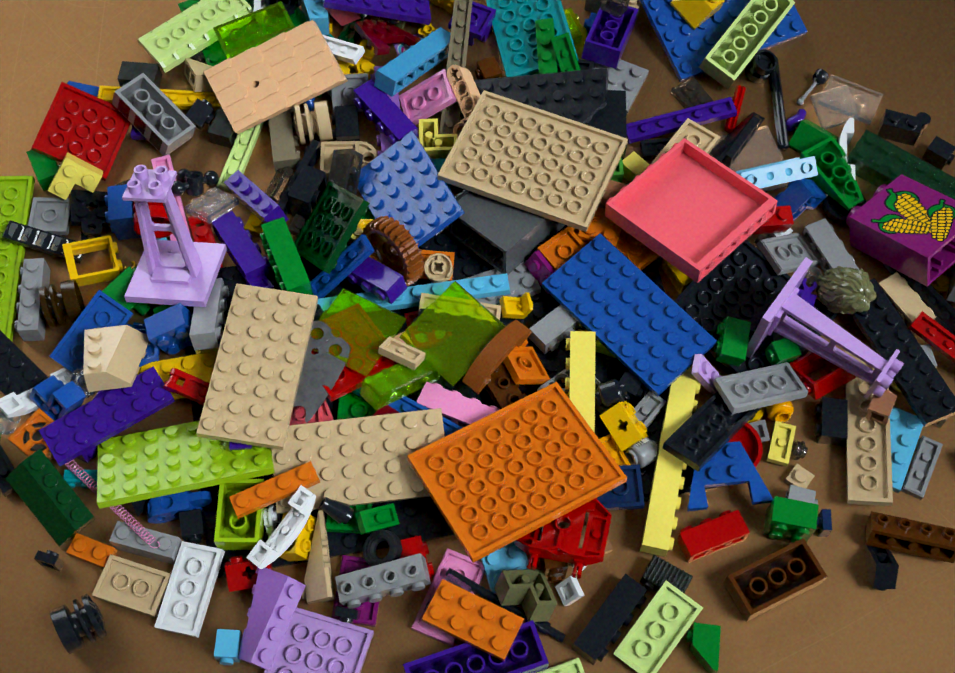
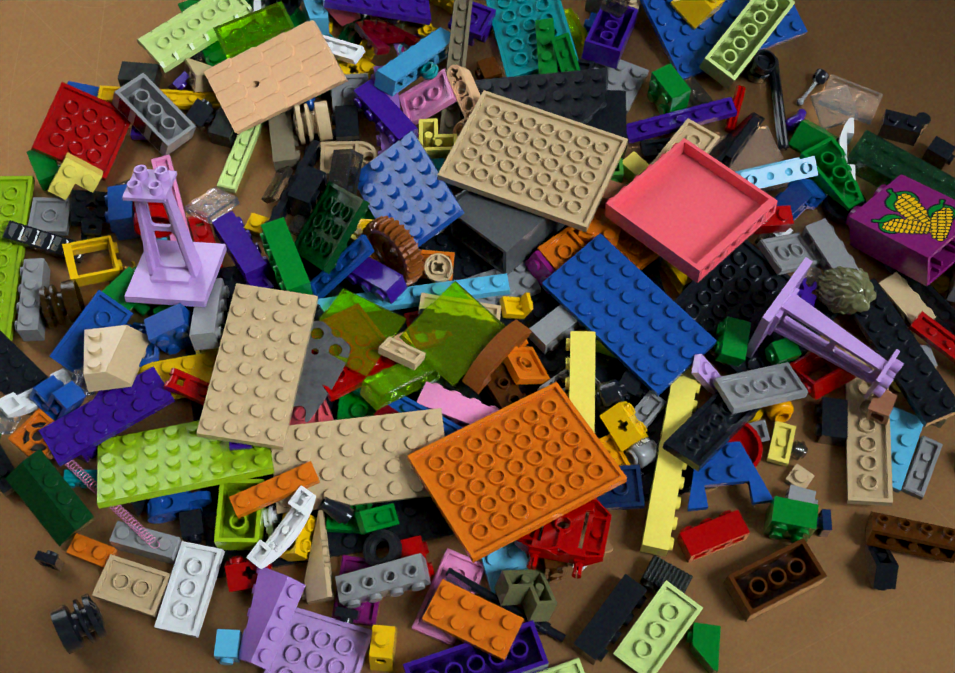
(180, 82): none -> dark purple plate
(193, 182): black piece -> none
(254, 198): dark purple brick -> none
(382, 647): none -> yellow torso
(429, 71): none -> teal plate
(569, 591): white plate -> none
(668, 90): none -> green brick

